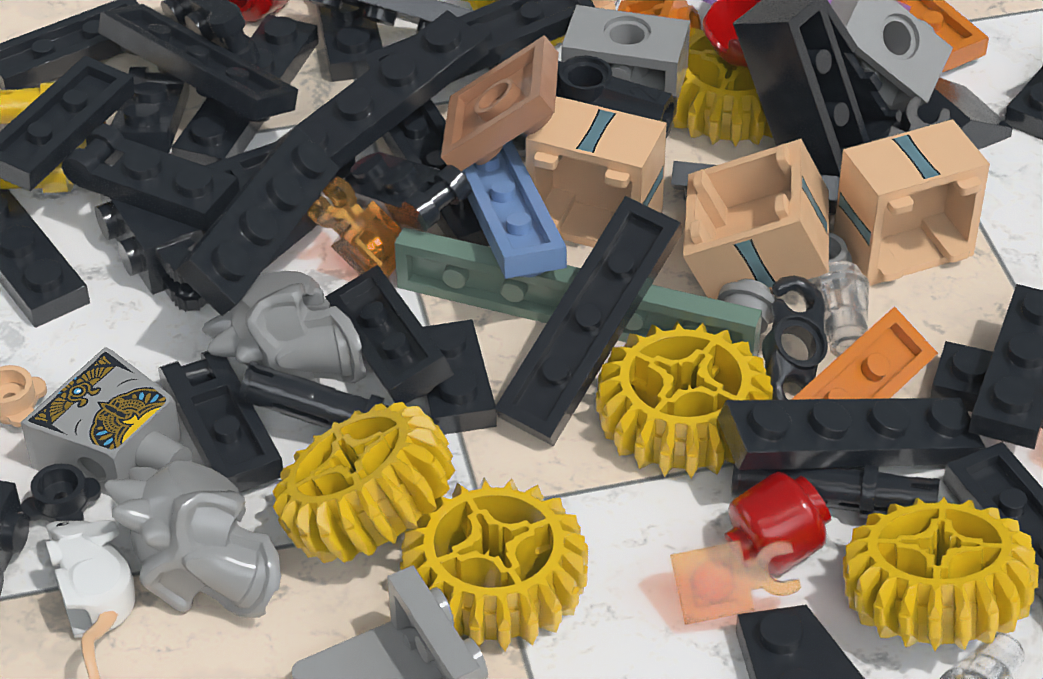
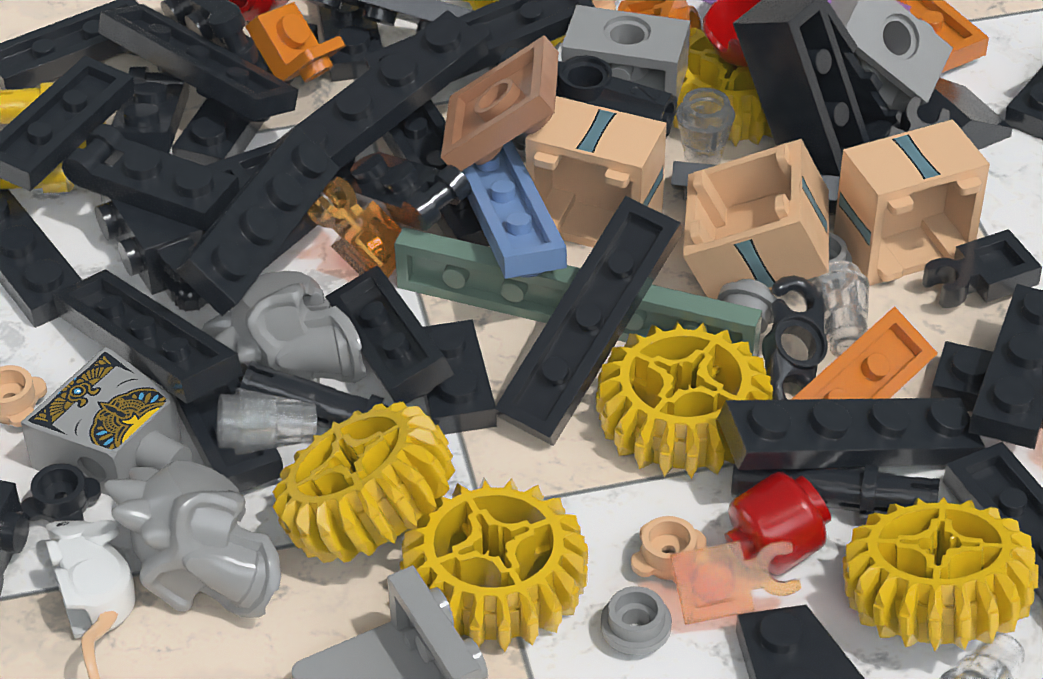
(148, 336): none -> black plate
(263, 421): none -> clear cone
(290, 44): none -> orange bracket
(640, 607): none -> light grey plate
(659, 541): none -> light nougat plate
(705, 125): none -> clear cone
(983, 265): none -> black plate

